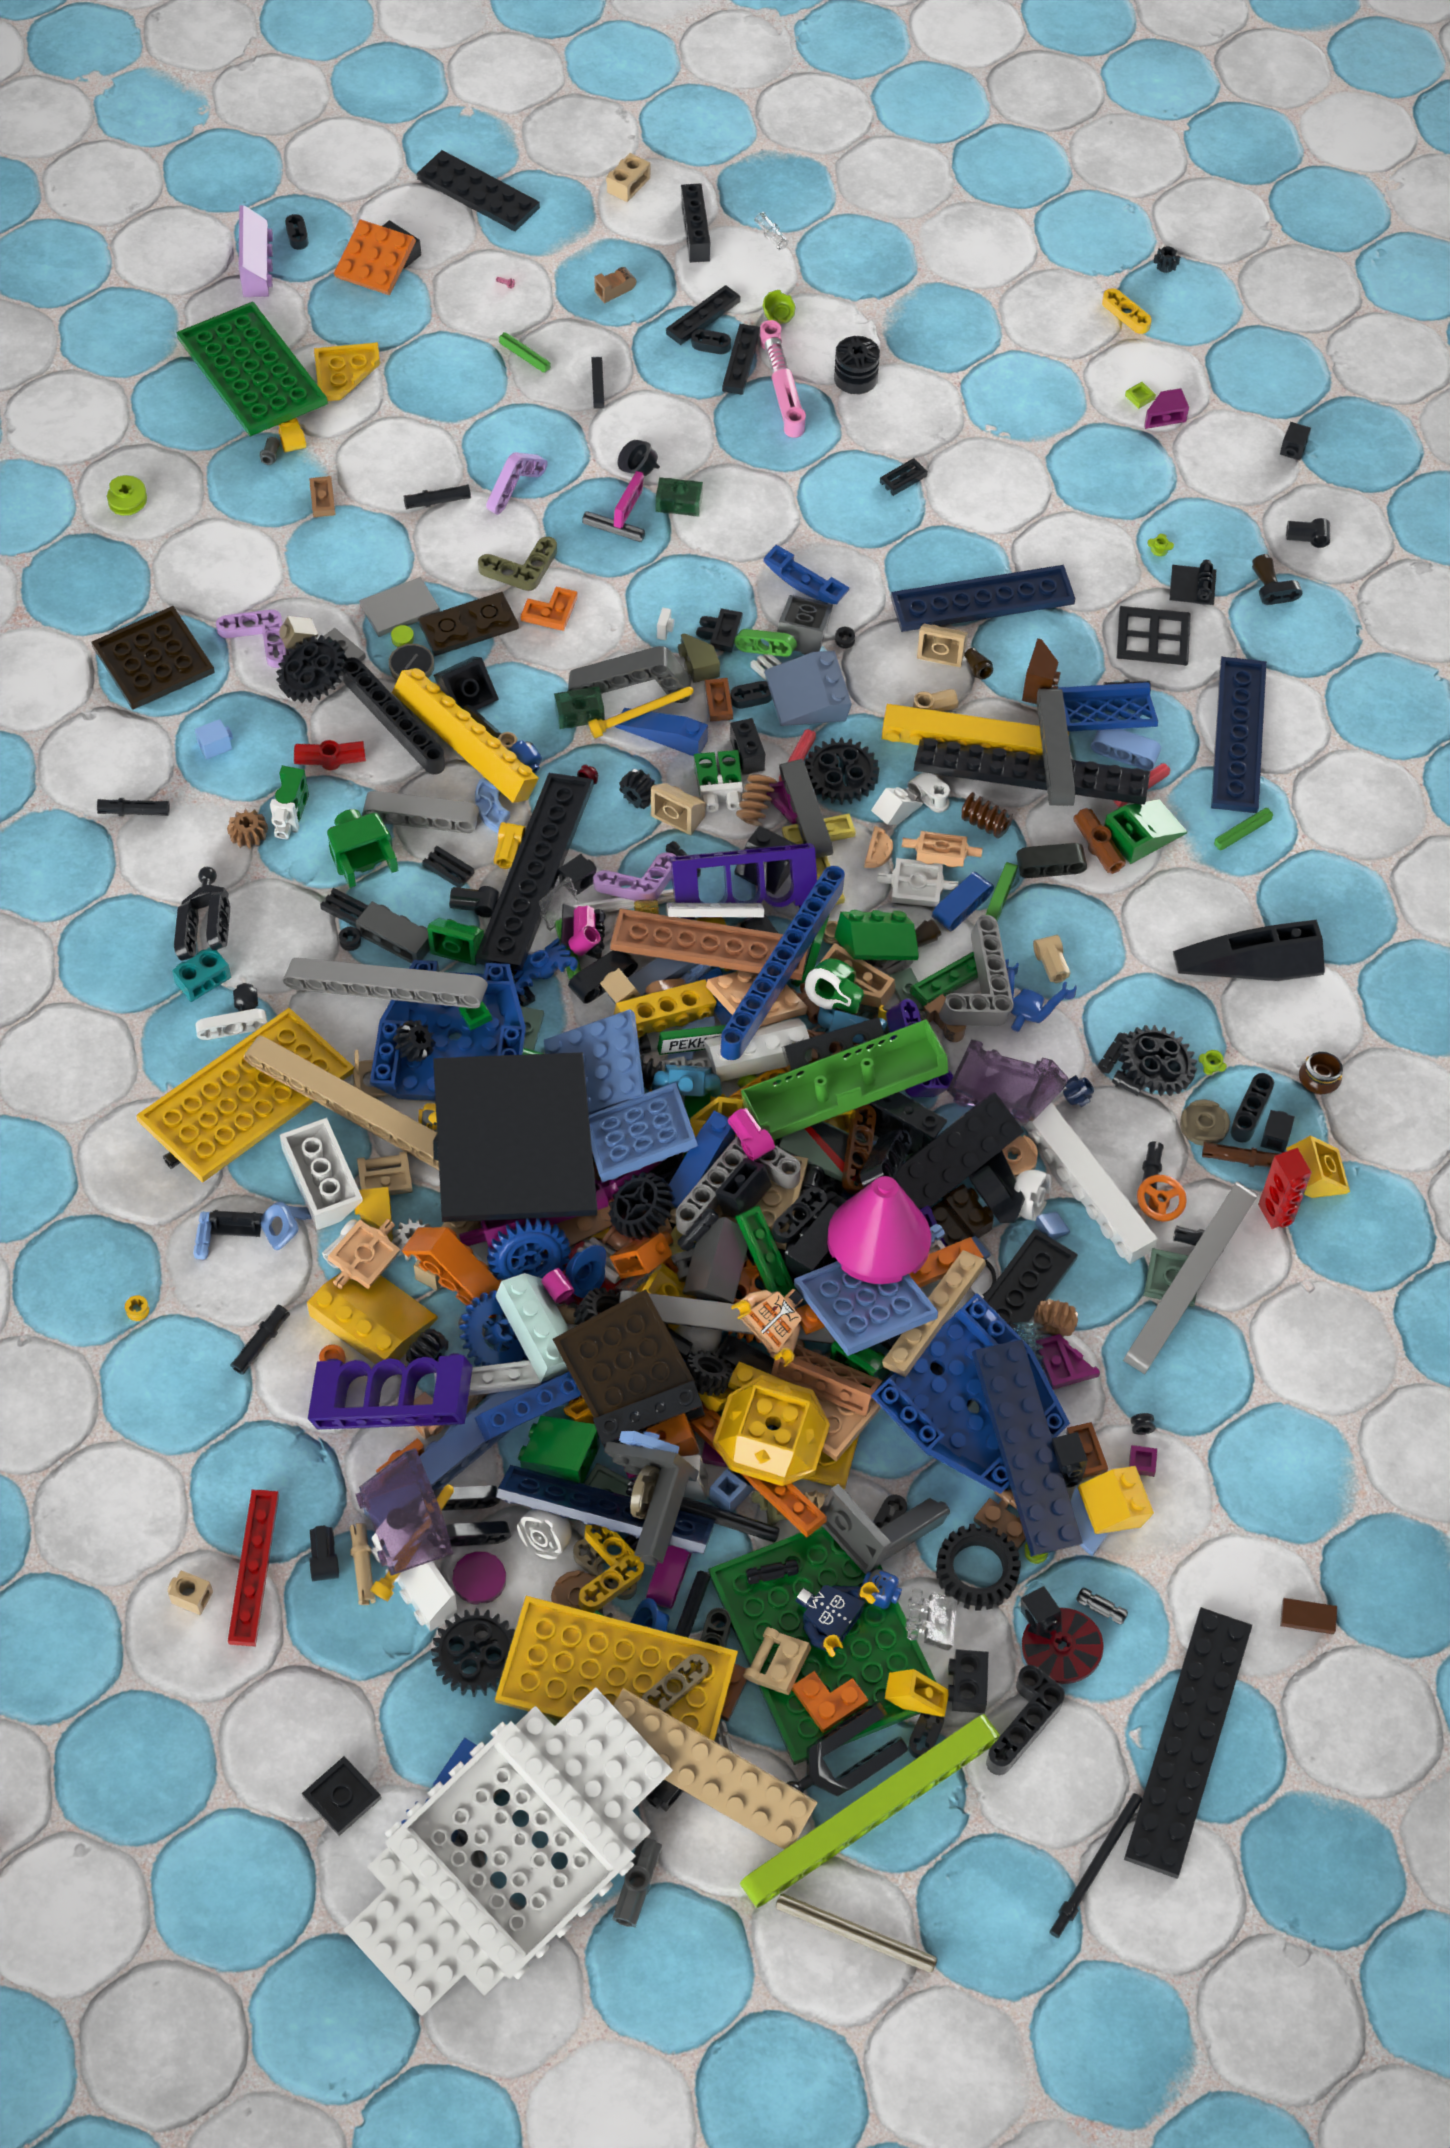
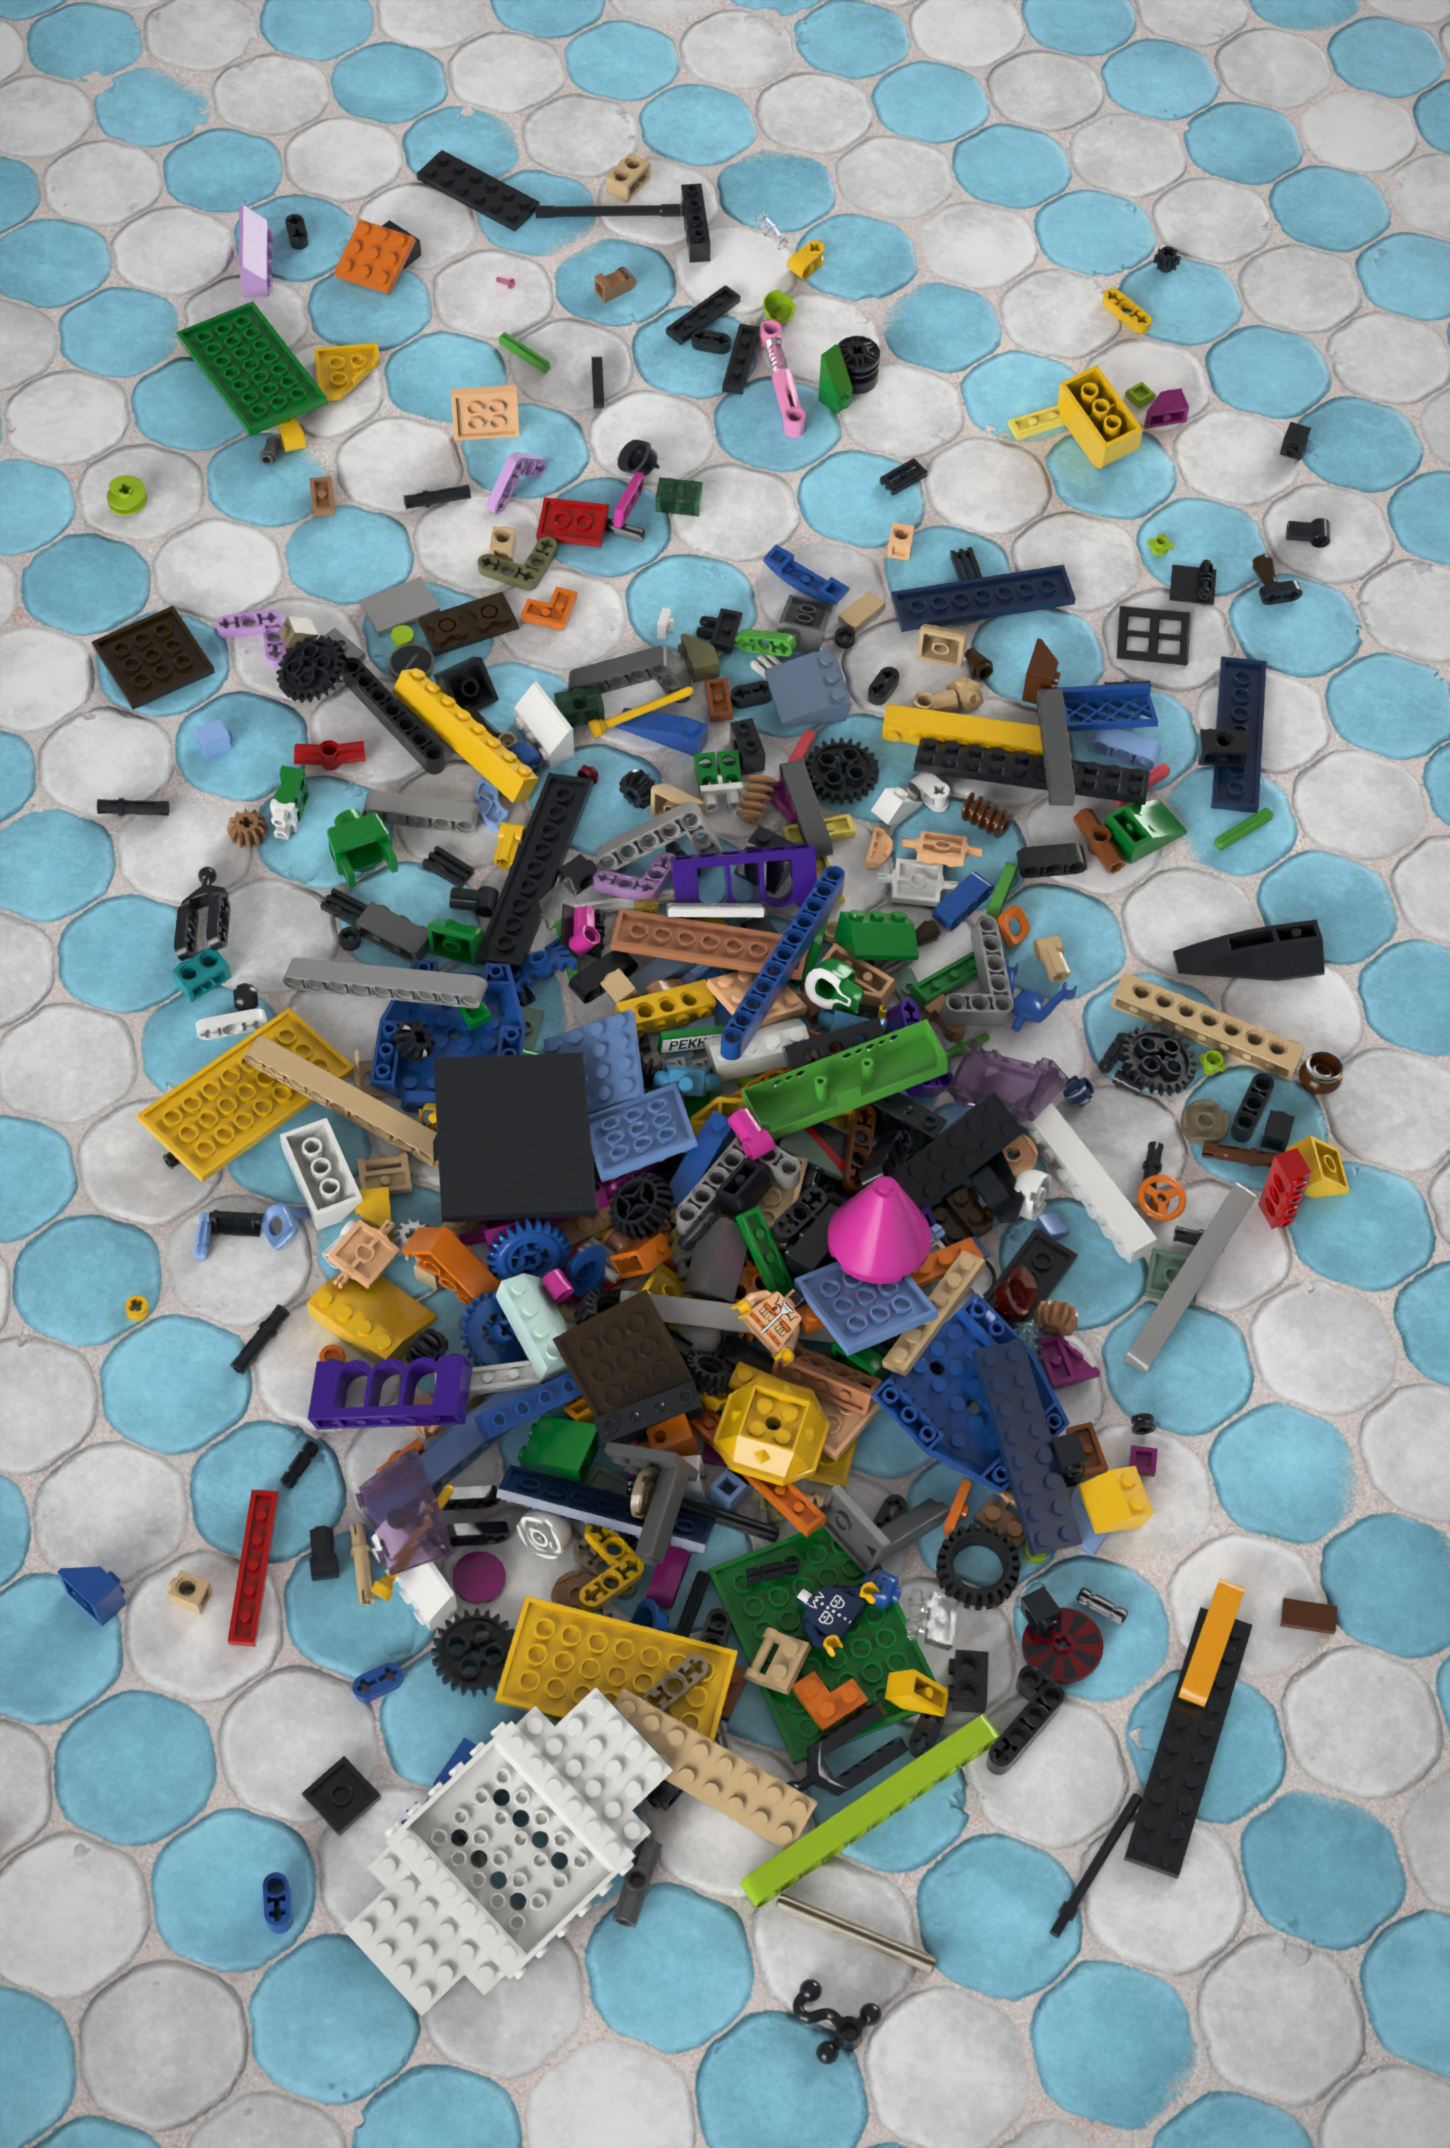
(94, 1591): none -> blue slope
(283, 1899): none -> blue beam
(299, 1464): none -> black axle
(375, 1676): none -> blue beam
(414, 1100): none -> blue beam
(485, 412): none -> light nougat plate
(503, 542): none -> tan brick
(544, 726): none -> white slope
(552, 211): none -> black piece
(573, 522): none -> red tile
(647, 1440): light blue plate -> none
(661, 837): none -> light grey beam
(807, 259): none -> yellow piece
(828, 2051): none -> black piece
(834, 381): none -> green slope
(861, 611): none -> tan tile
(880, 684): none -> black beam
(900, 541): none -> light nougat brick
(959, 1508): none -> orange plate
(961, 1047): none -> bright green piece
(963, 554): none -> black tile
(967, 691): none -> tan bracket
(1003, 923): none -> orange piece
(1016, 1292): none -> clear red piece
(1036, 423): none -> light yellow tile
(1098, 417): none -> yellow brick
(1211, 1642): none -> light orange beam
(1213, 1036): none -> tan brick
(1222, 747): none -> black brick

